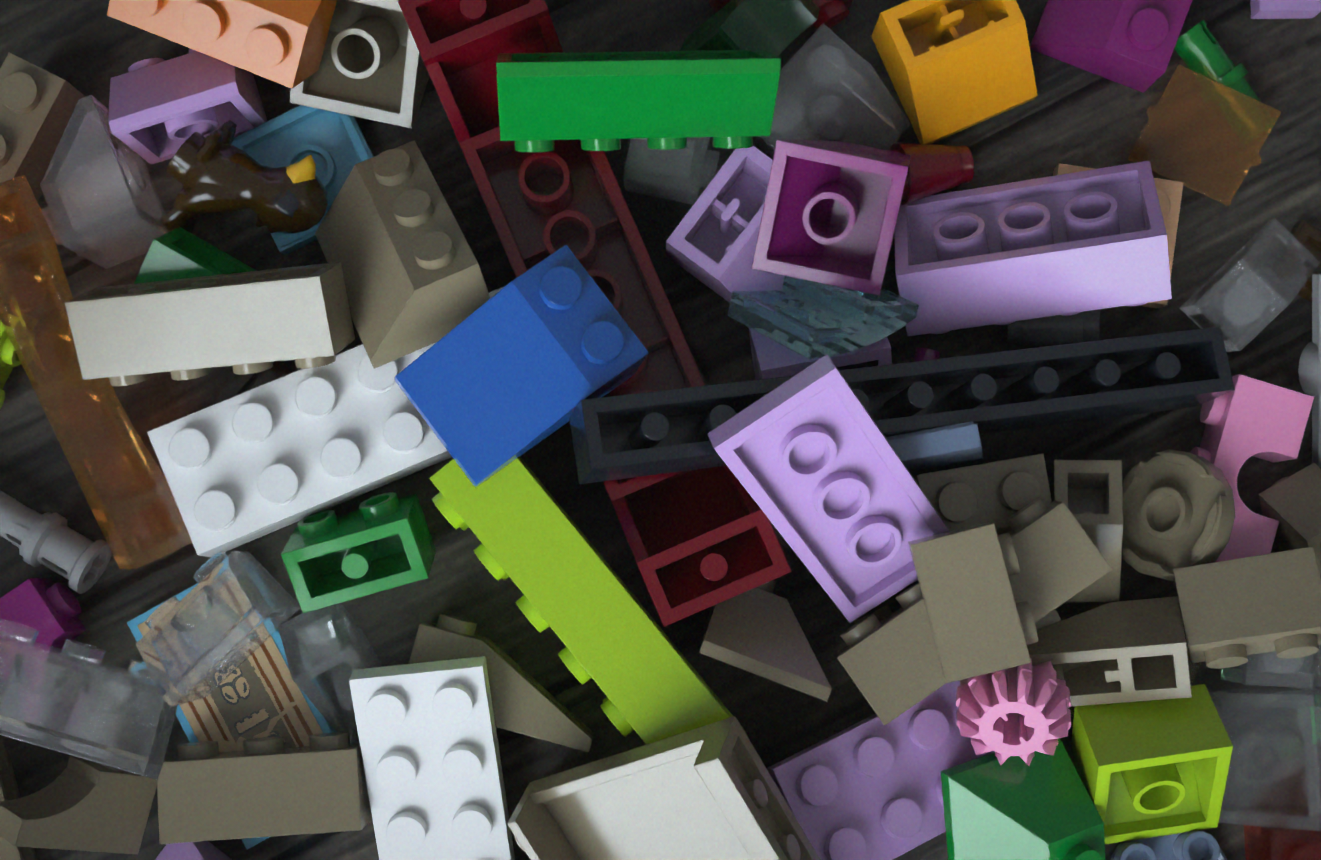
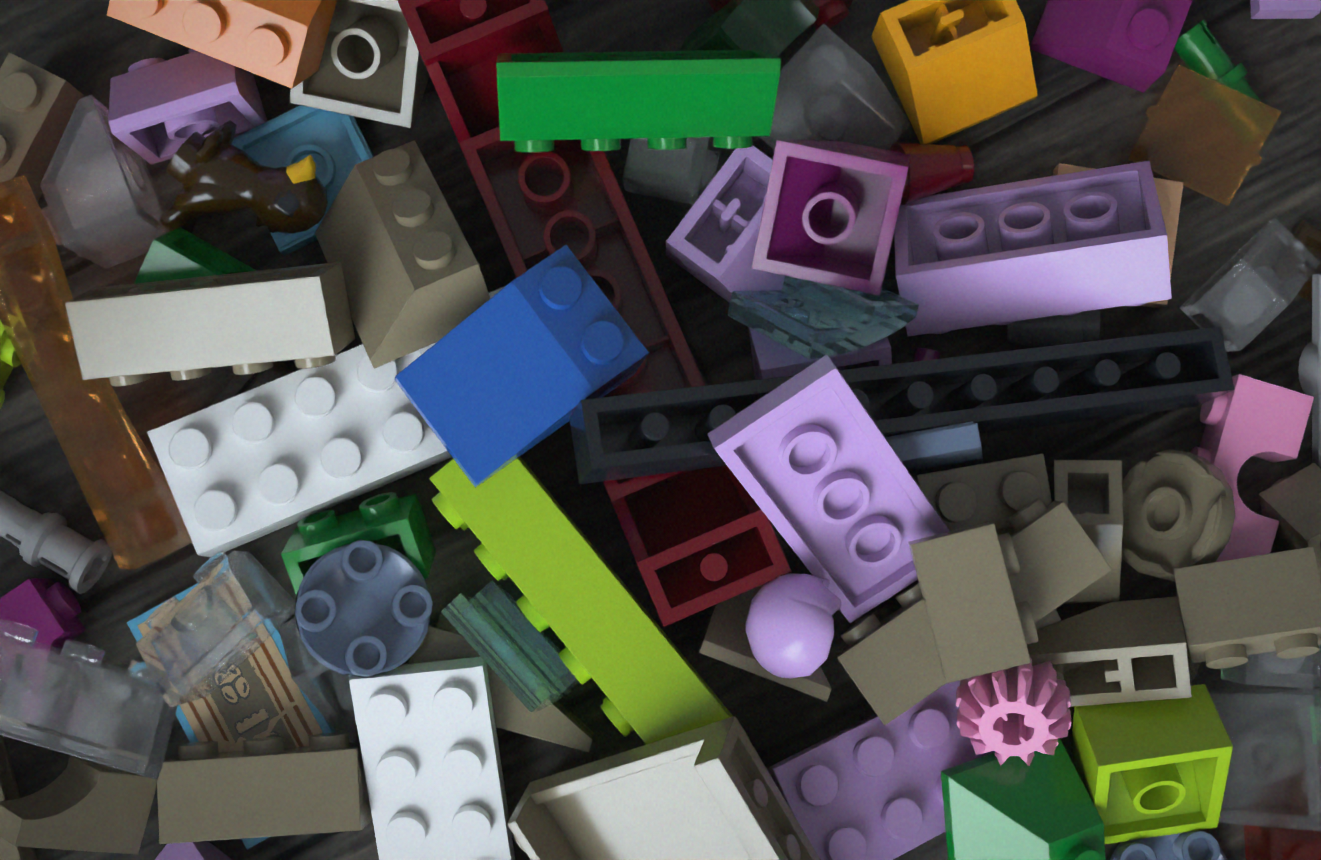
(363, 609): none -> sand blue dish
(512, 646): none -> clear light blue slope
(792, 624): none -> lavender hair

